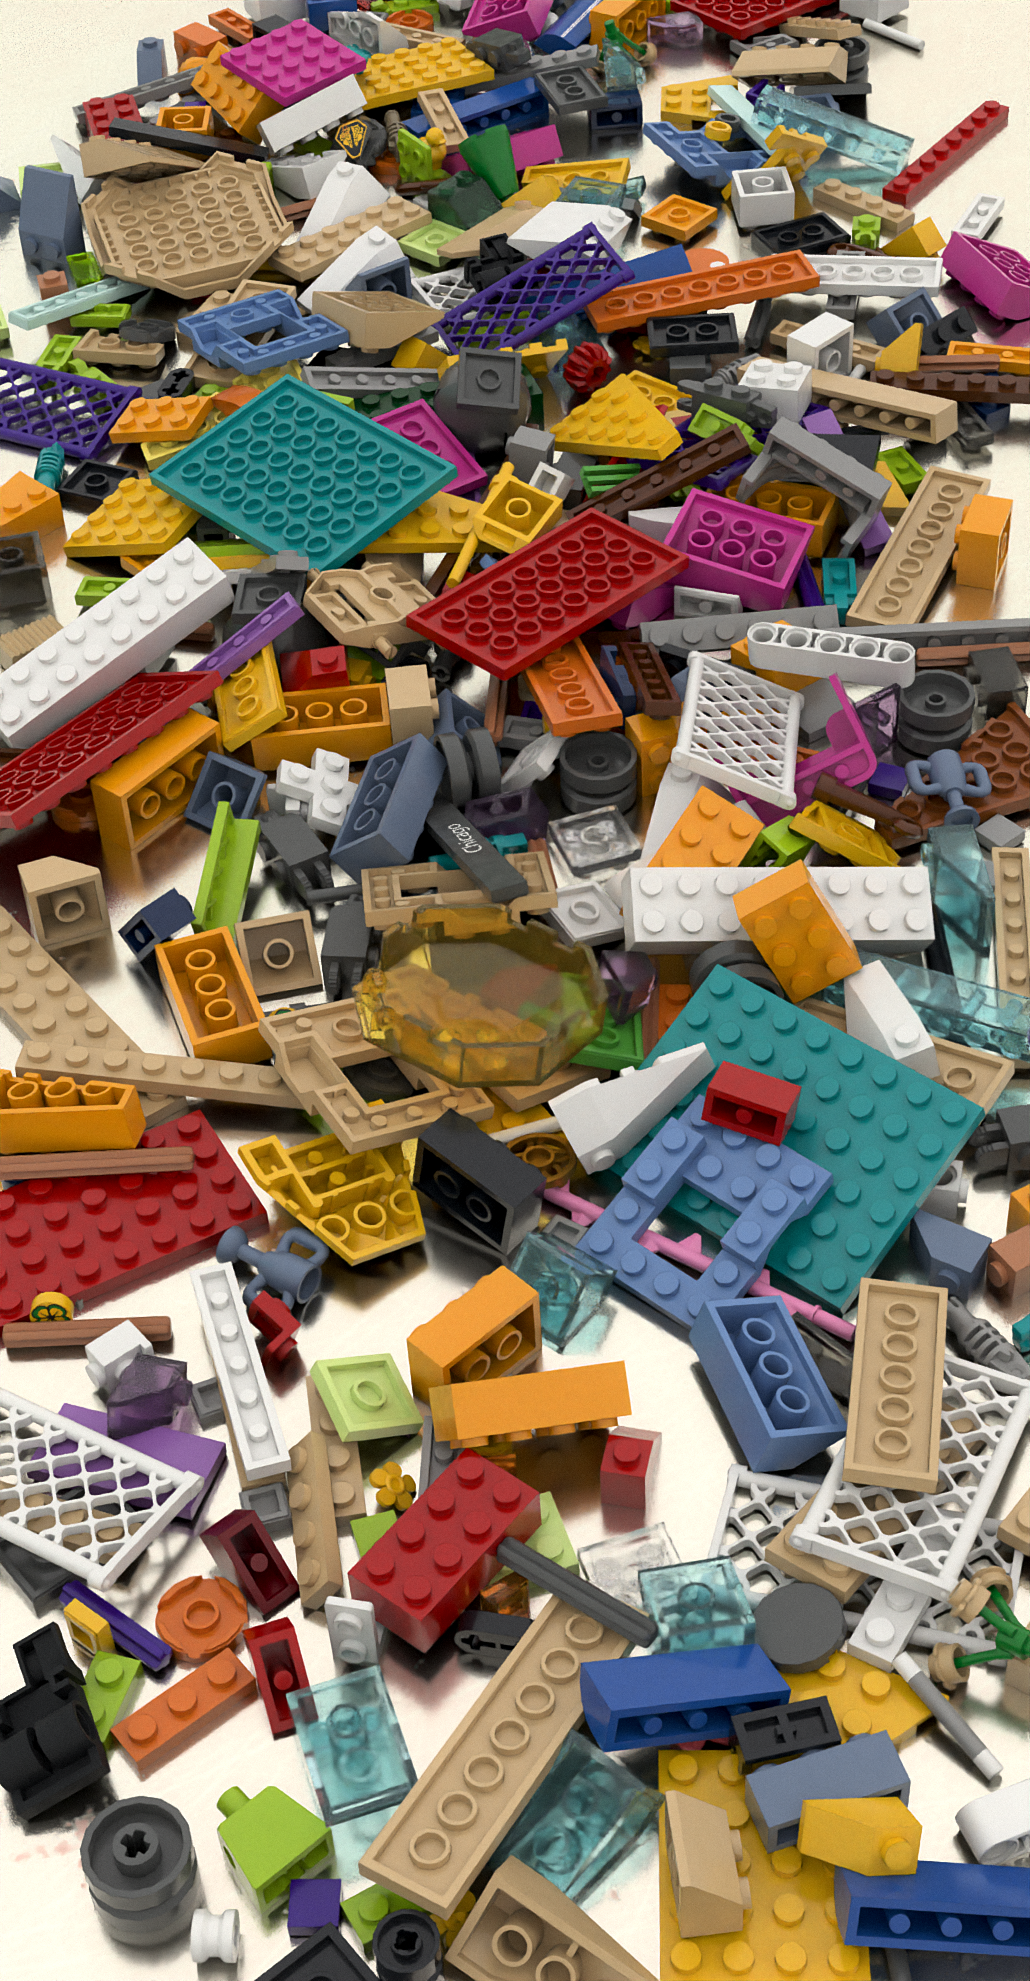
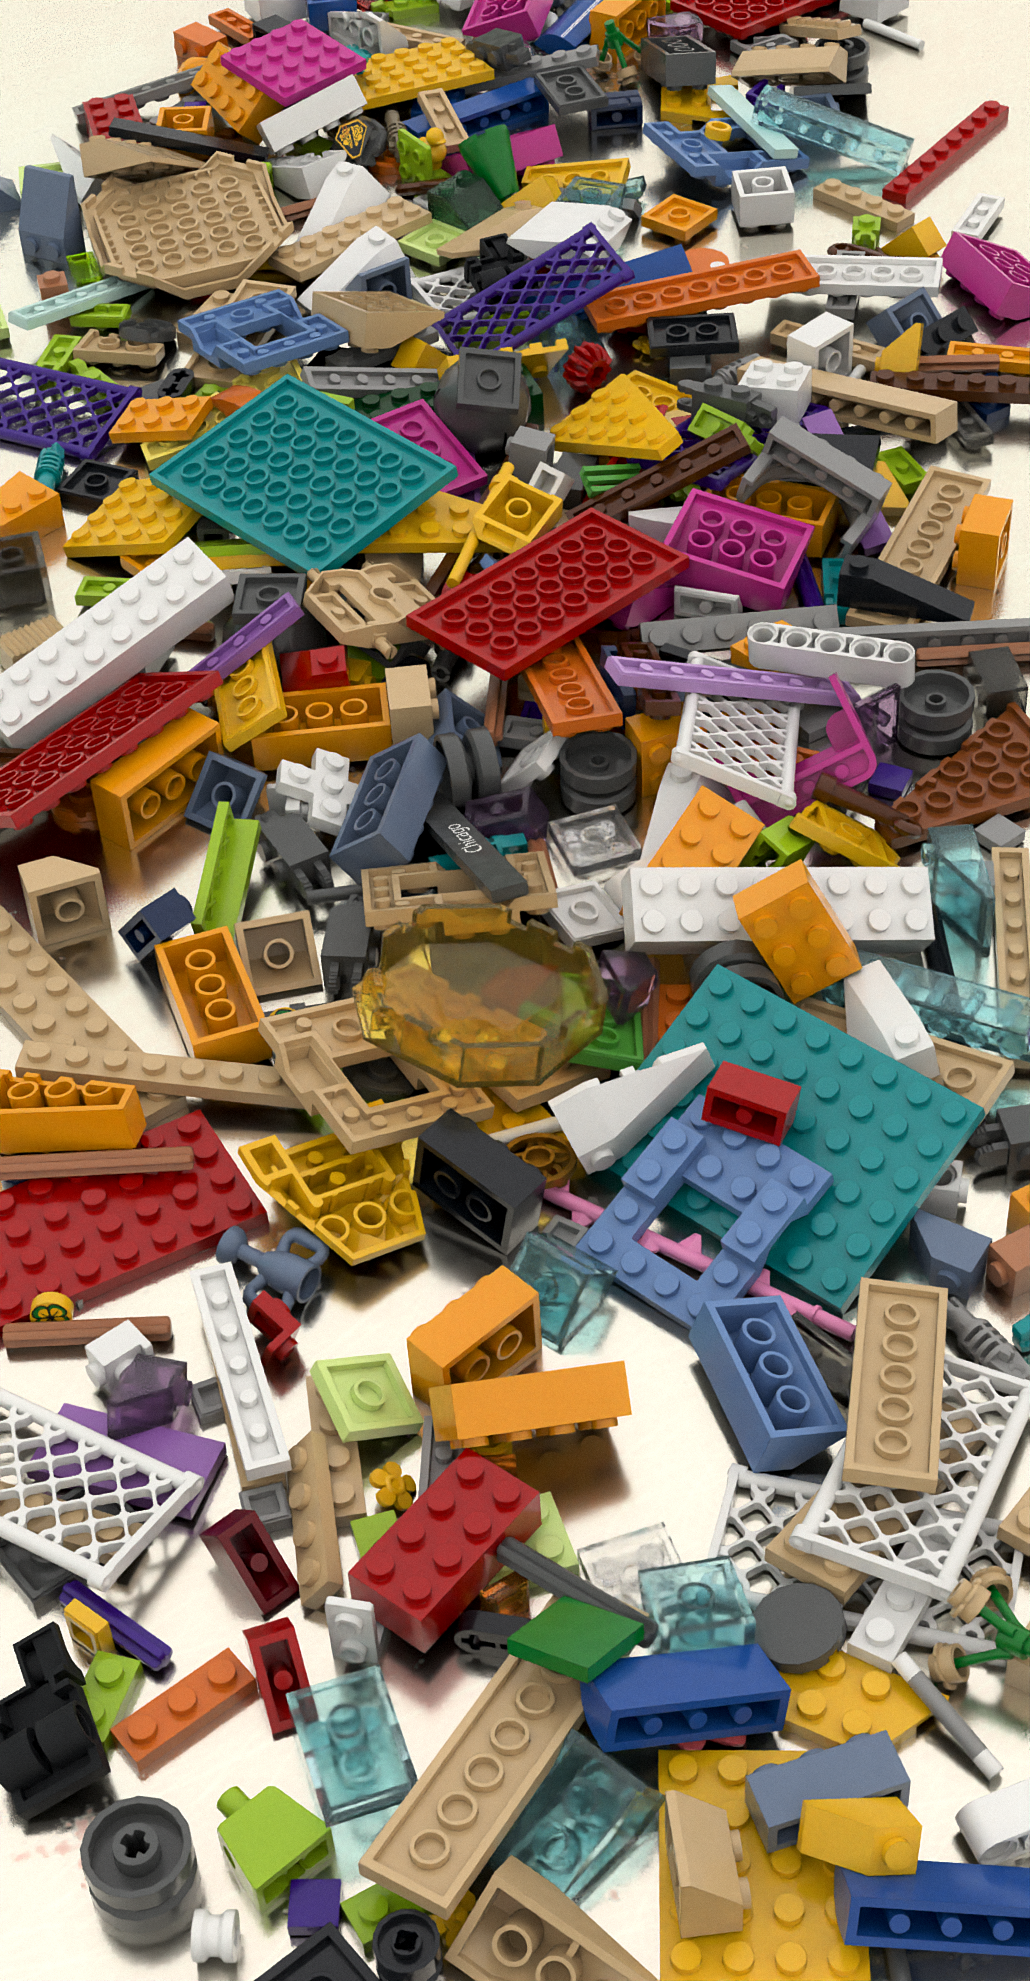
(151, 60): sand blue slope -> none
(201, 1618): orange tile -> none
(285, 562): light grey plate -> none
(417, 19): orange tile -> none
(575, 1639): none -> green tile
(621, 68): clear light blue slope -> none
(629, 1466): red slope -> none
(678, 62): none -> dark grey brick
(725, 681): none -> lavender tile
(733, 120): dark grey tile -> none
(757, 322): dark grey axle -> none
(782, 1732): black hinge -> none
(793, 151): yellow wing -> none
(809, 234): black tile -> none
(887, 589): none -> black wedge
(948, 781): sand blue piece -> none

